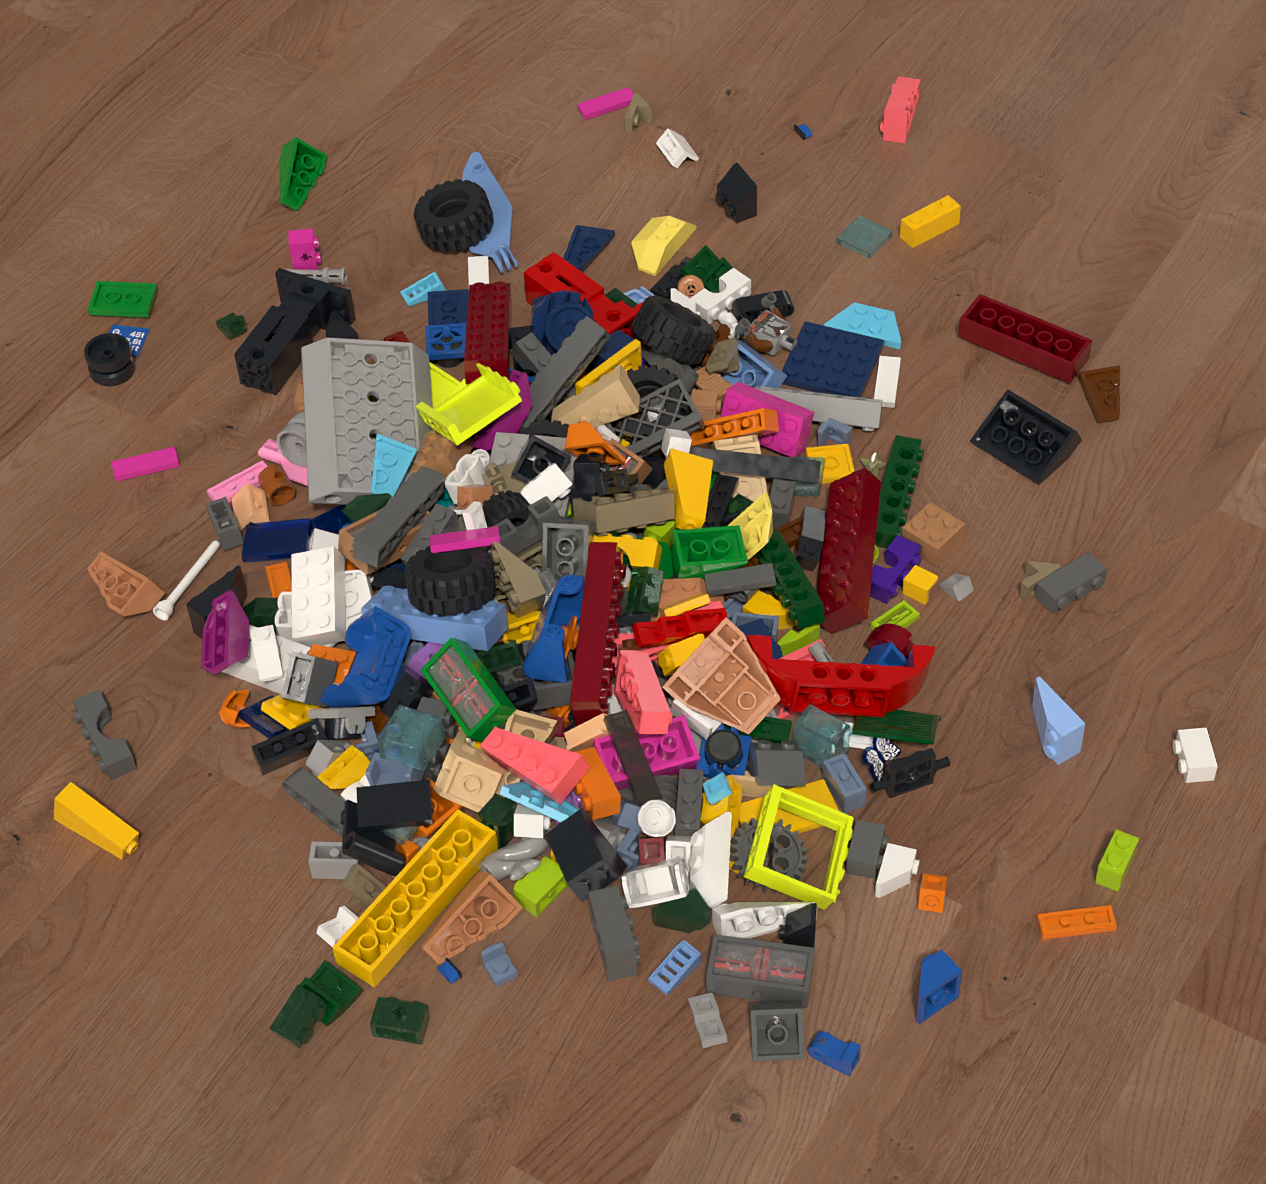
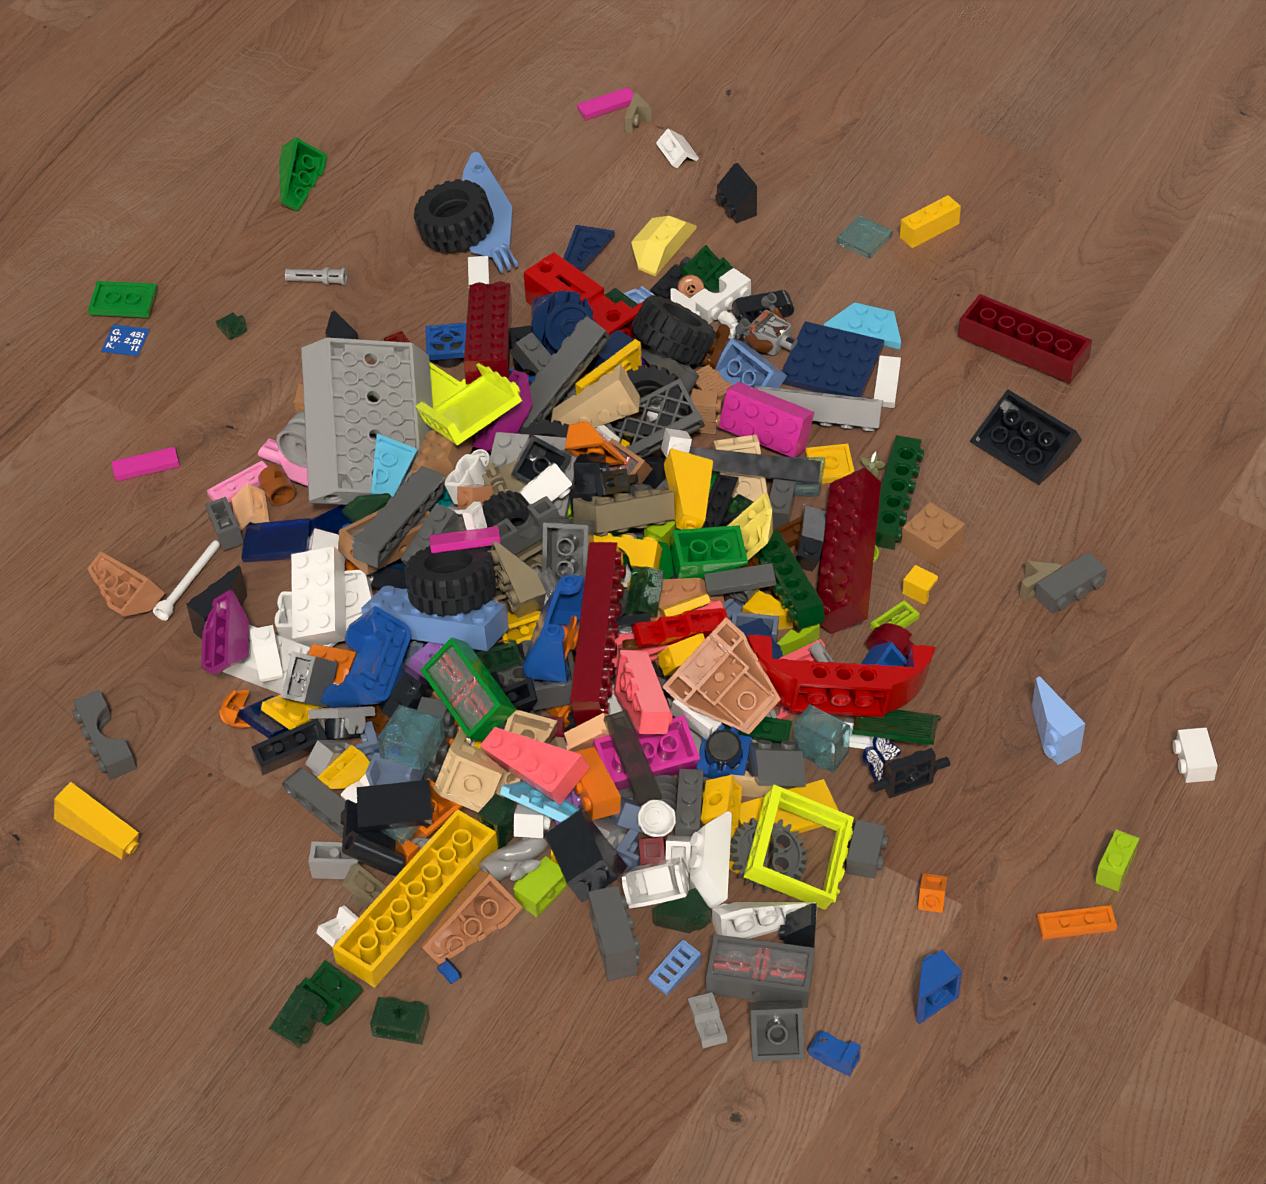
(109, 359): black wheel -> none
(262, 612): clear green slope -> none
(275, 344): black brick -> none
(279, 578): orange tile -> none
(303, 249): dark pink brick -> none
(425, 285): medium azure slope -> none
(447, 307): dark blue plate -> none
(498, 964): sand blue bracket -> none
(717, 788): medium azure tile -> none
(724, 357): dark tan slope -> none
(748, 423): orange brick -> none
(803, 131): piece -> none
(834, 431): sand blue bracket -> none
(844, 783): sand blue panel -> none
(896, 869): white slope -> none
(900, 109): coral wedge -> none
(902, 557): dark purple arch -> none
(957, 586): light grey slope -> none
(1103, 392): reddish brown wing -> none

